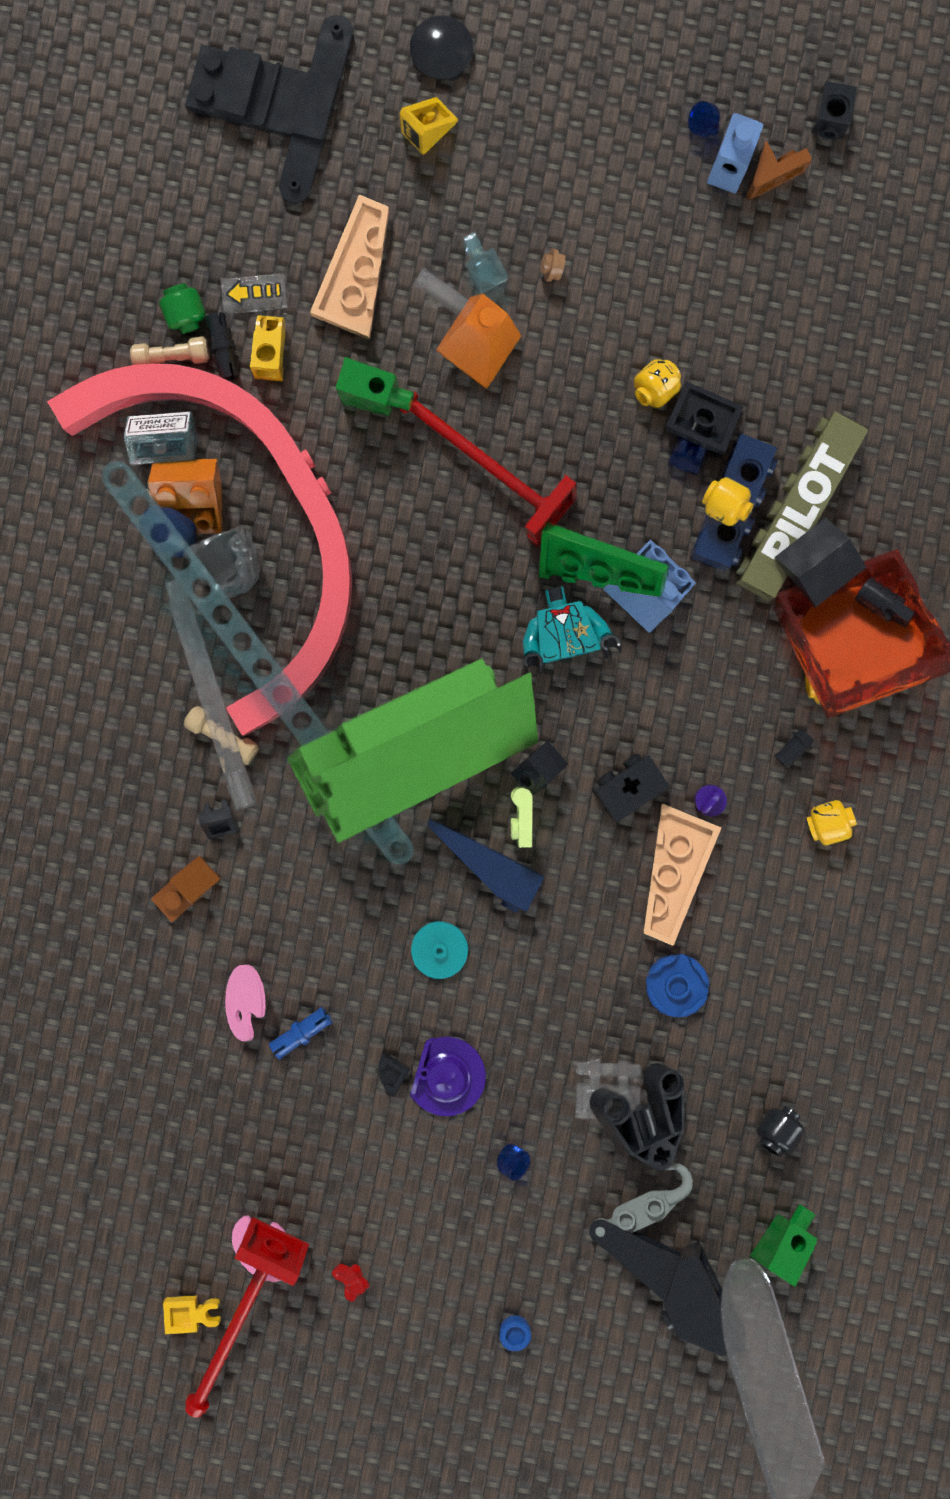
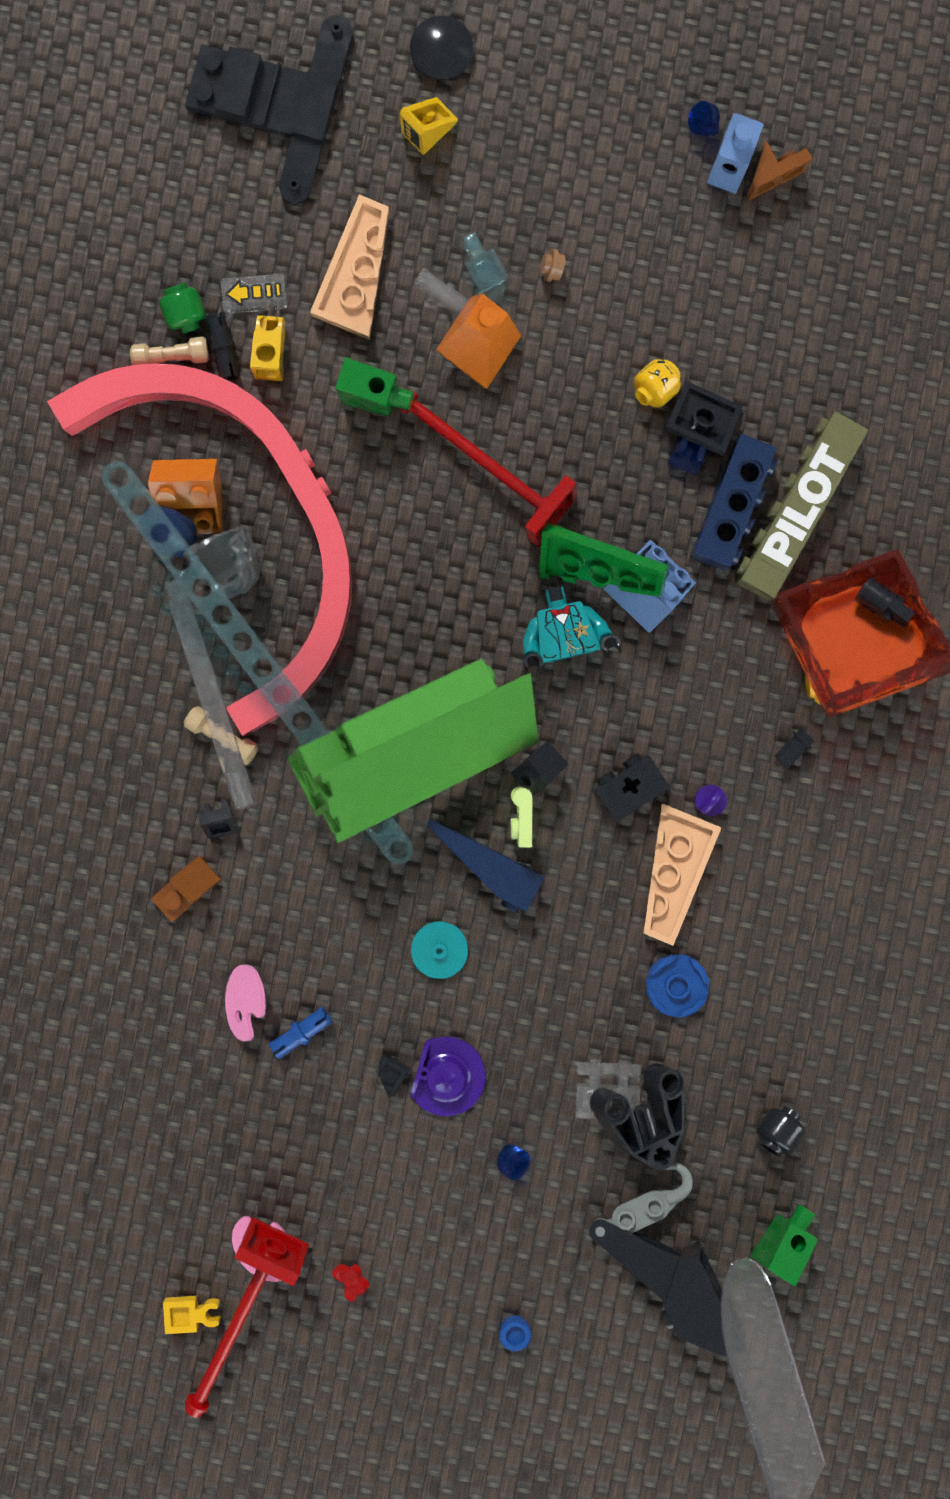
(160, 438): clear light blue brick -> none
(727, 501): yellow head -> none
(821, 561): black slope -> none
(831, 822): yellow head -> none
(838, 98): black brick -> none

